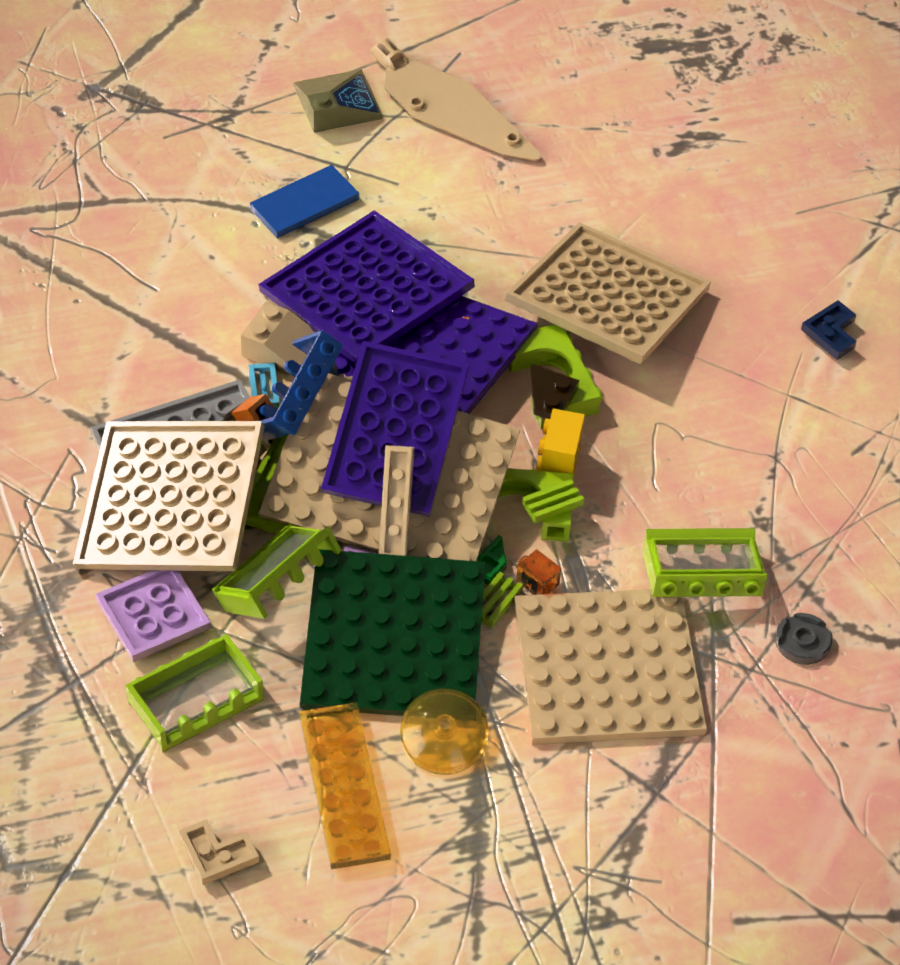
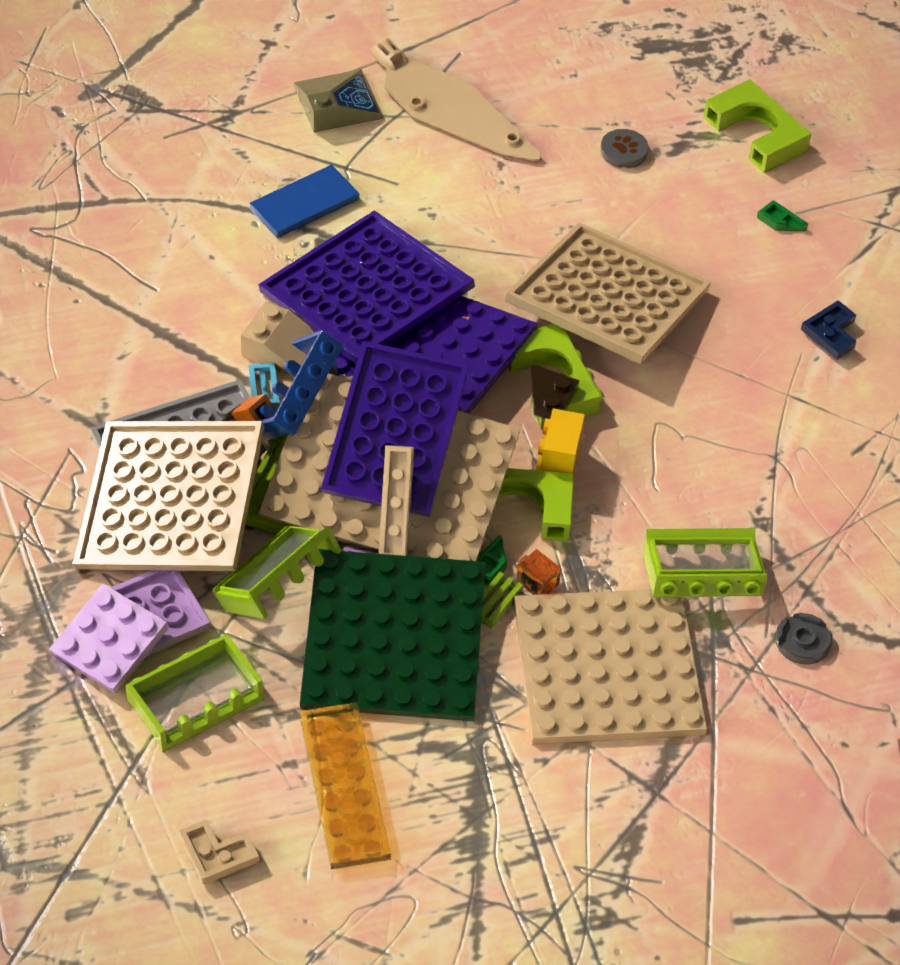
(109, 638): none -> lavender plate
(444, 749): clear yellow dish -> none
(550, 498): lime tile -> none
(624, 148): none -> dark grey tile
(751, 103): none -> lime arch
(781, 218): none -> green tile

